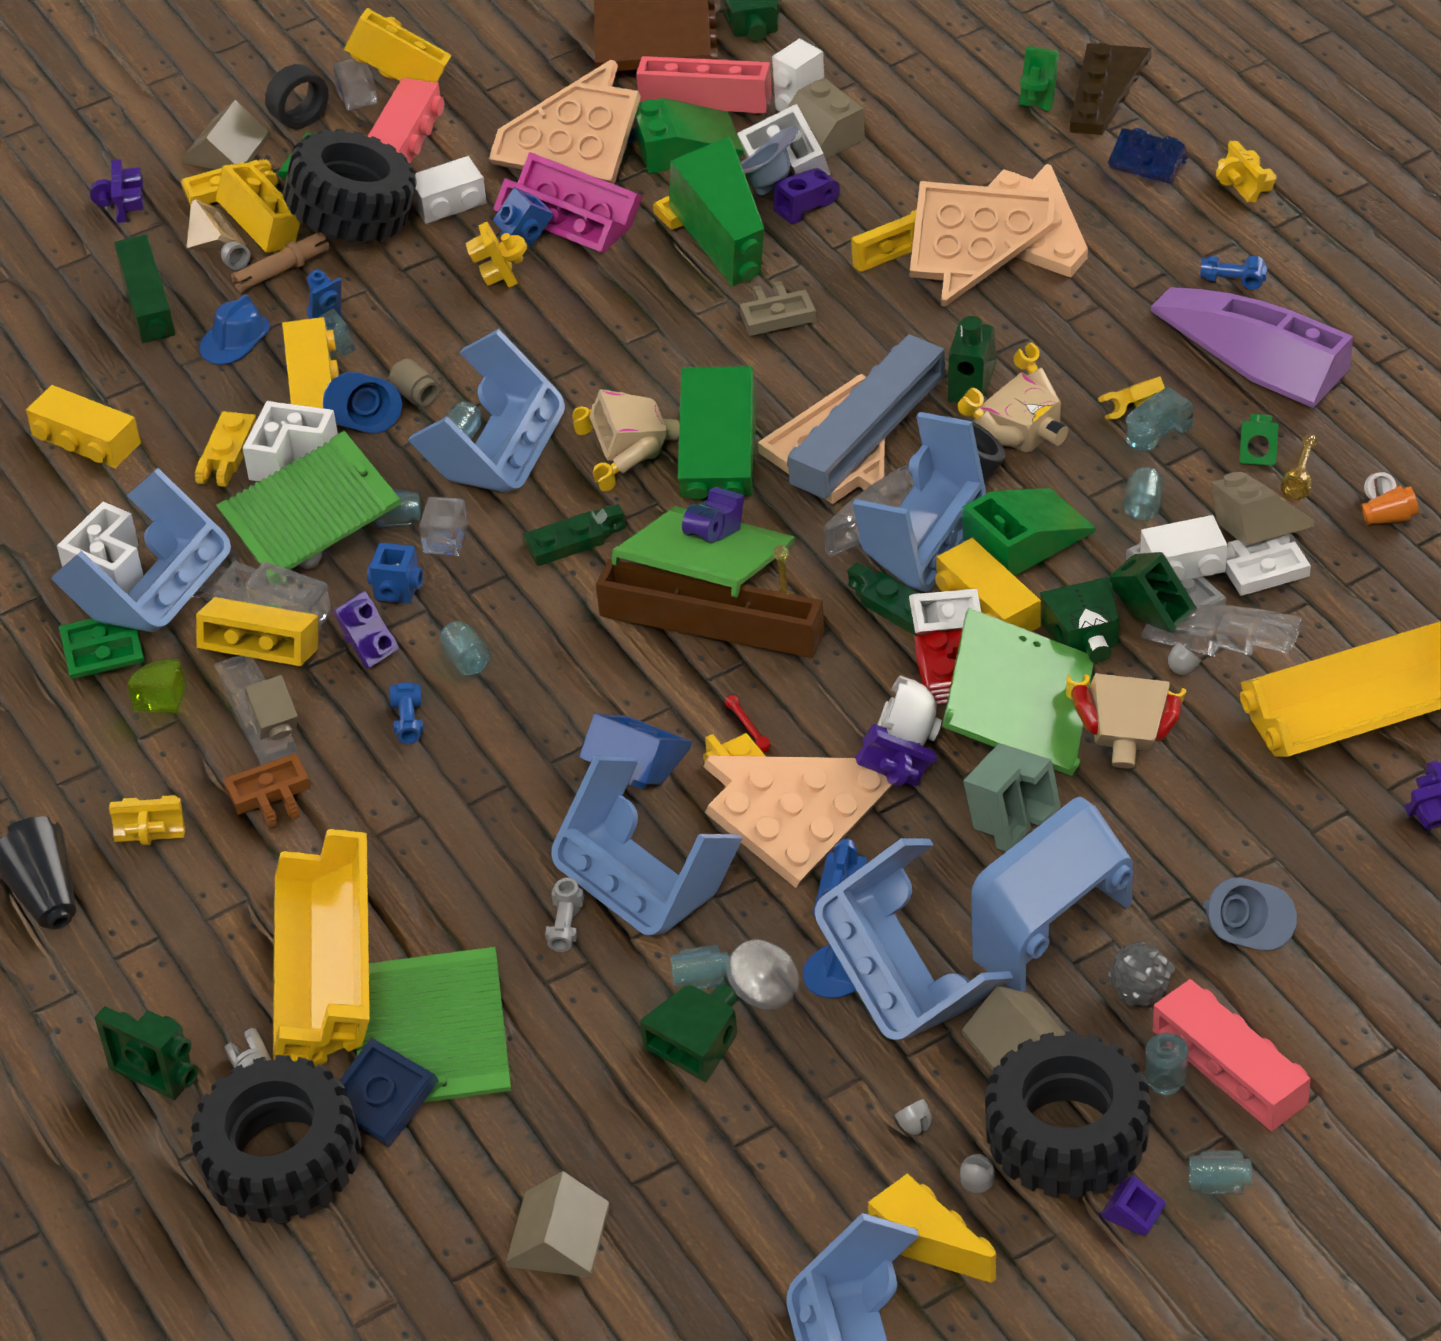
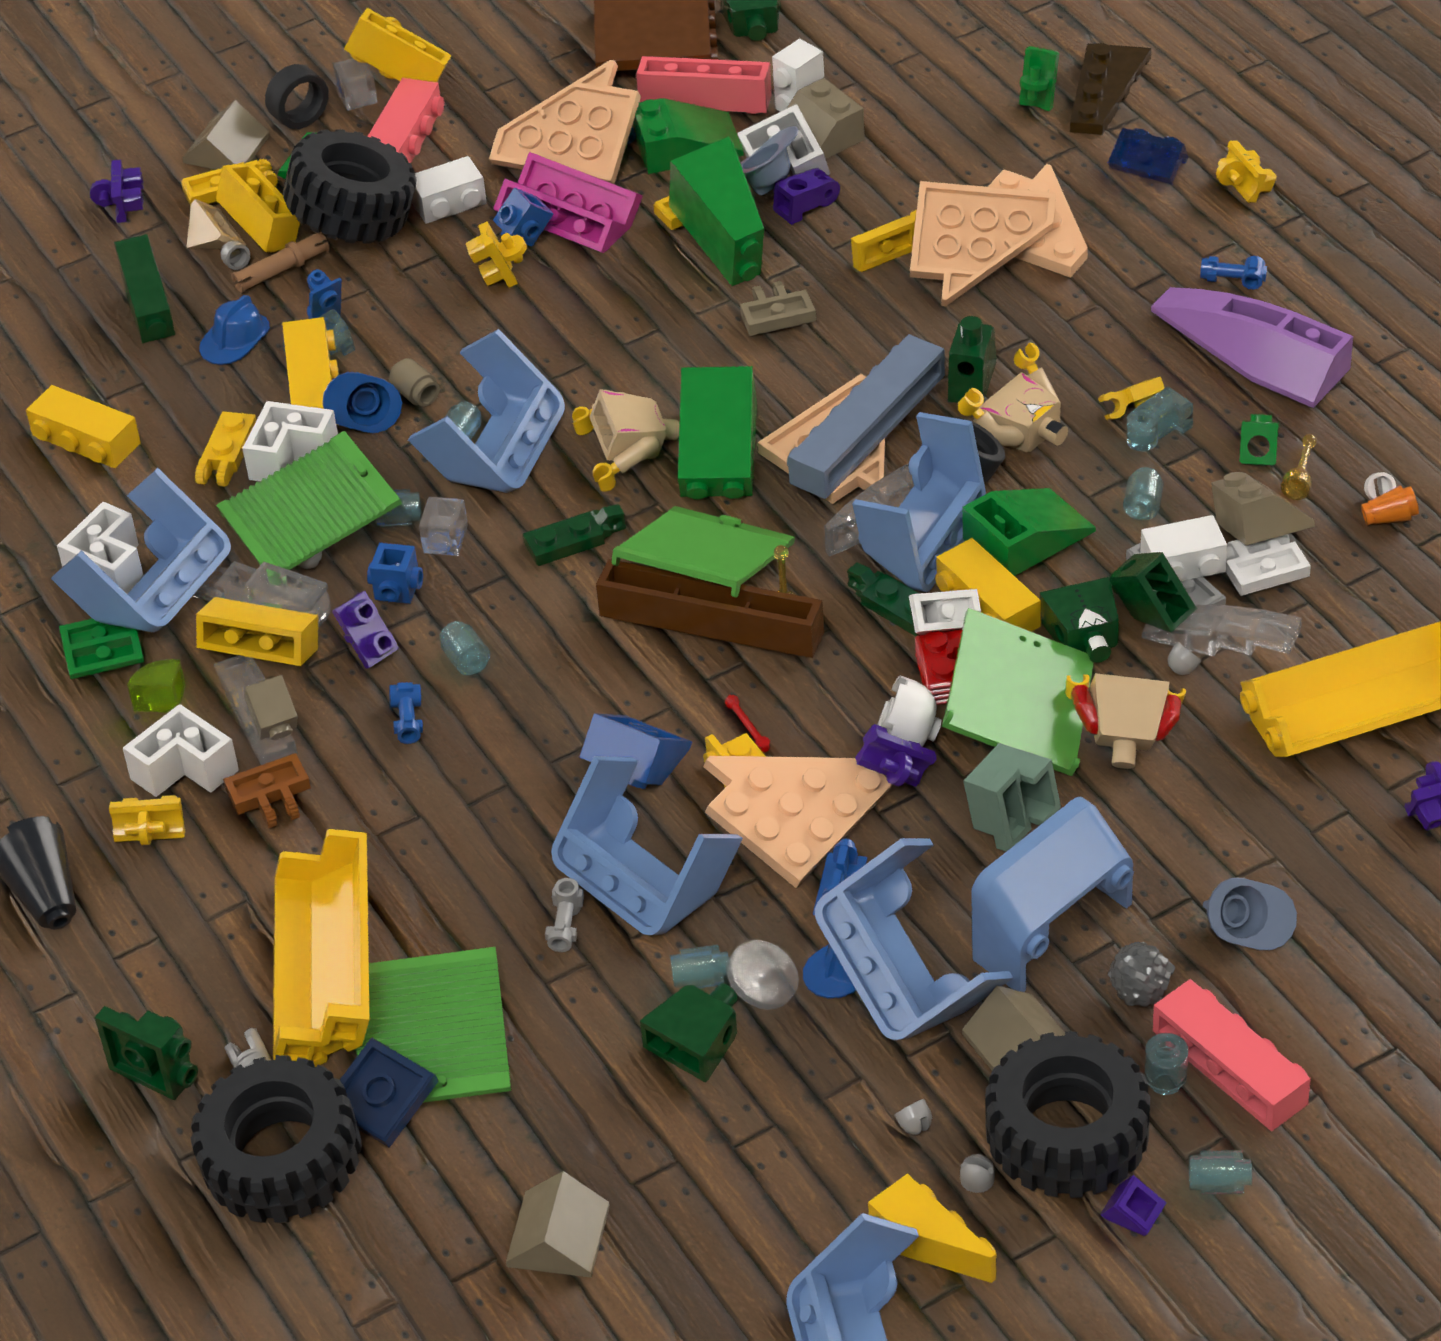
(180, 747): none -> white brick
(715, 517): dark purple leg -> none

